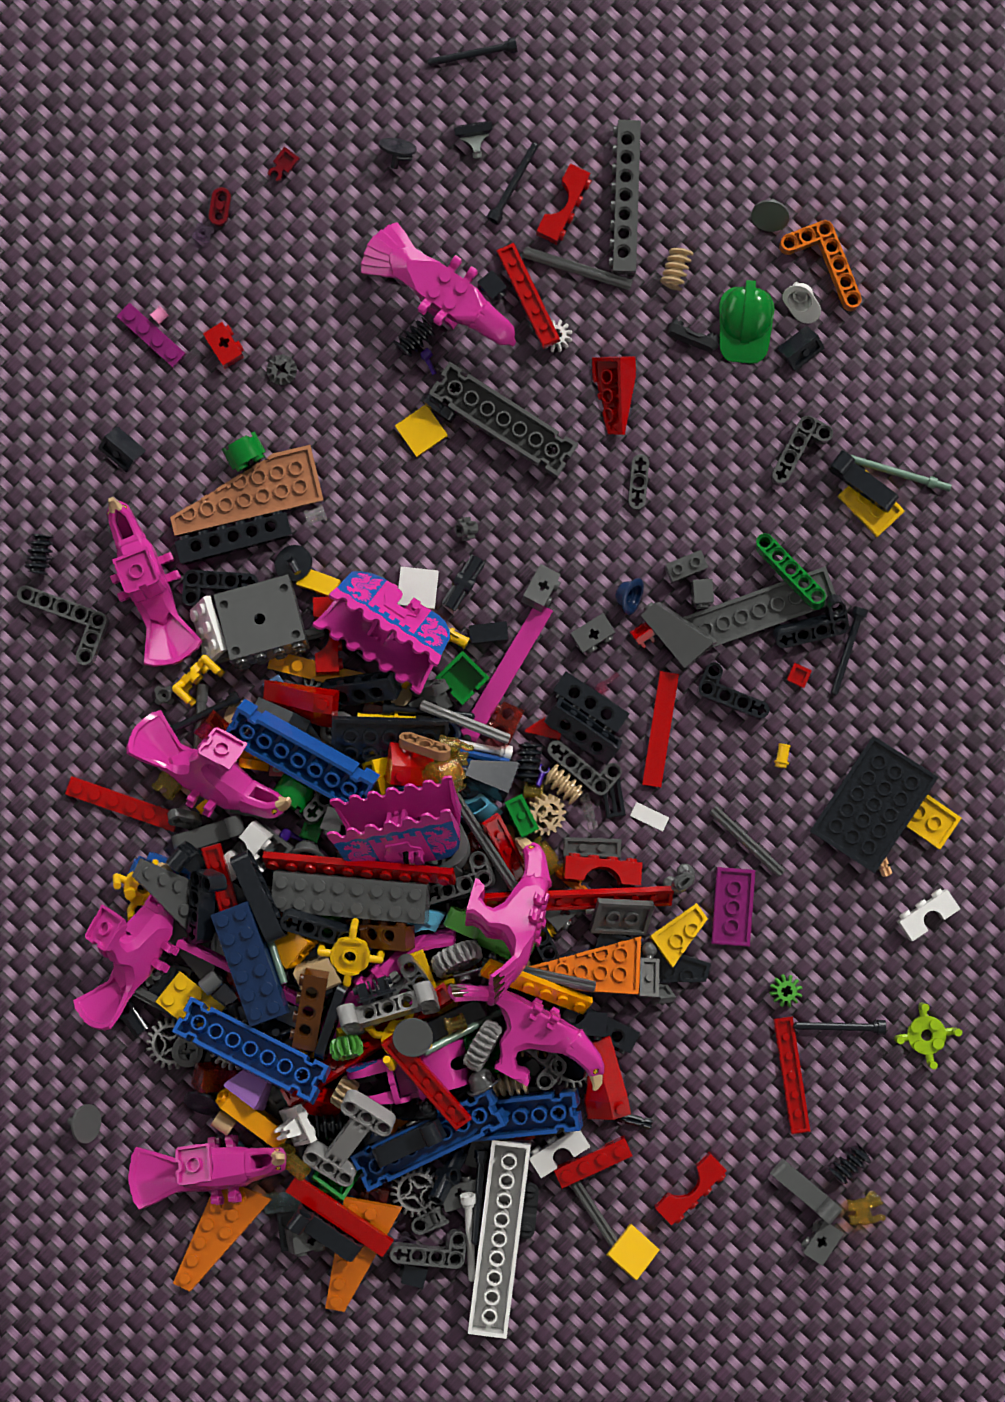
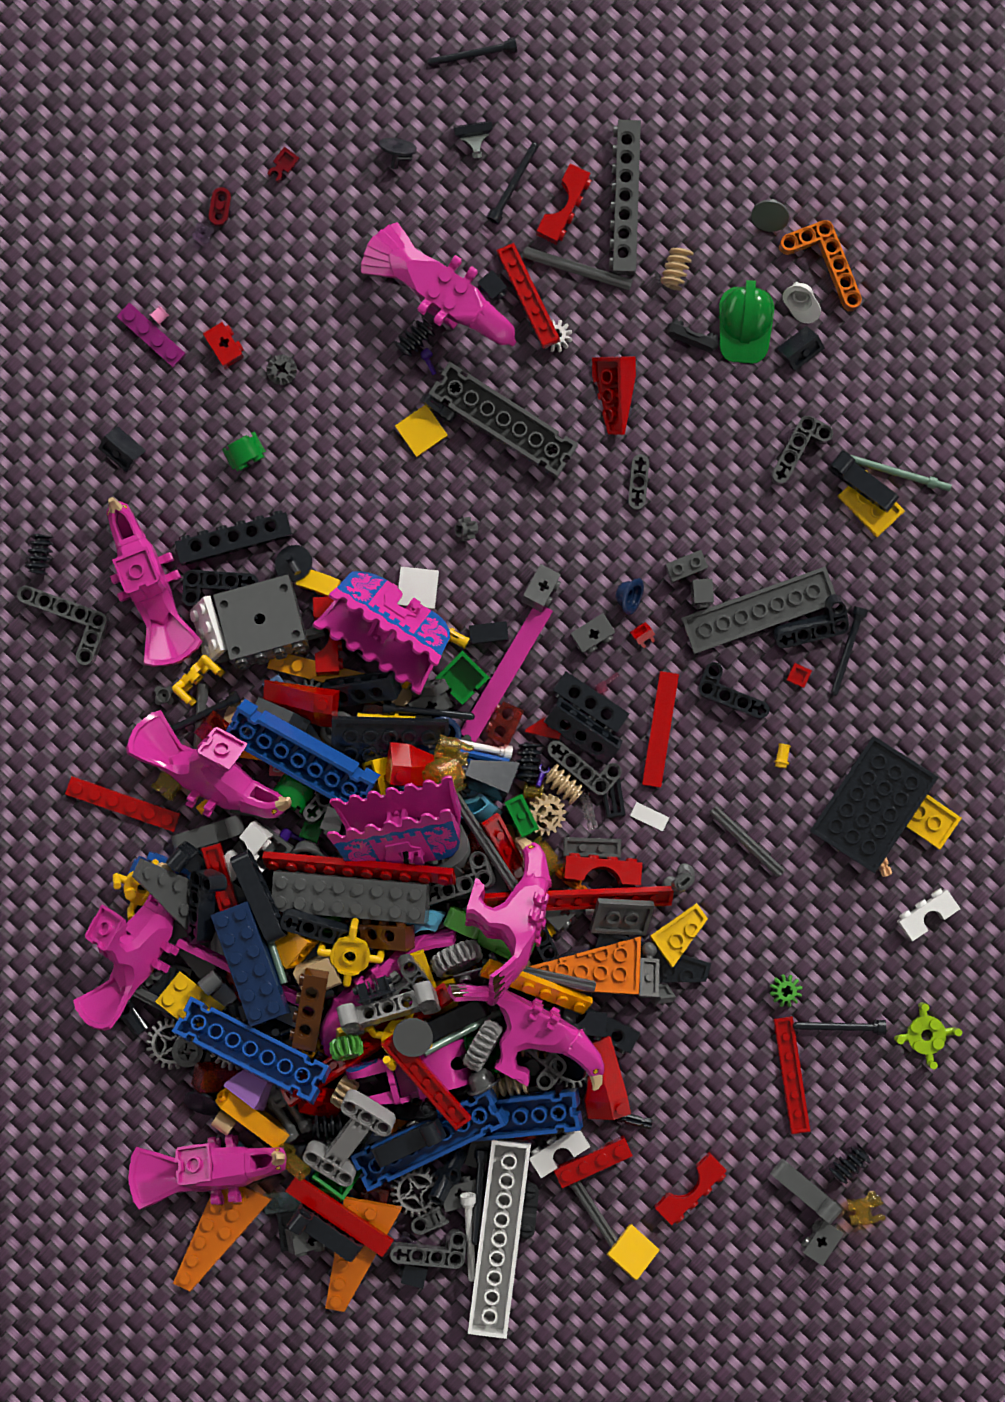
(85, 1123): dark grey shield -> none
(184, 818): dark grey beam -> none
(253, 764): light orange beam -> none
(275, 484): nougat wing -> none
(296, 1126): white plate -> none
(315, 515): clear bush -> none
(331, 1022): black beam -> none
(432, 749): medium nougat beam -> none
(455, 1024): clear yellow bush -> none
(463, 582): black piece -> none
(465, 722): light grey axle -> none
(678, 634): dark grey slope -> none
(733, 906): magenta tile -> none
(789, 563): green beam -> none

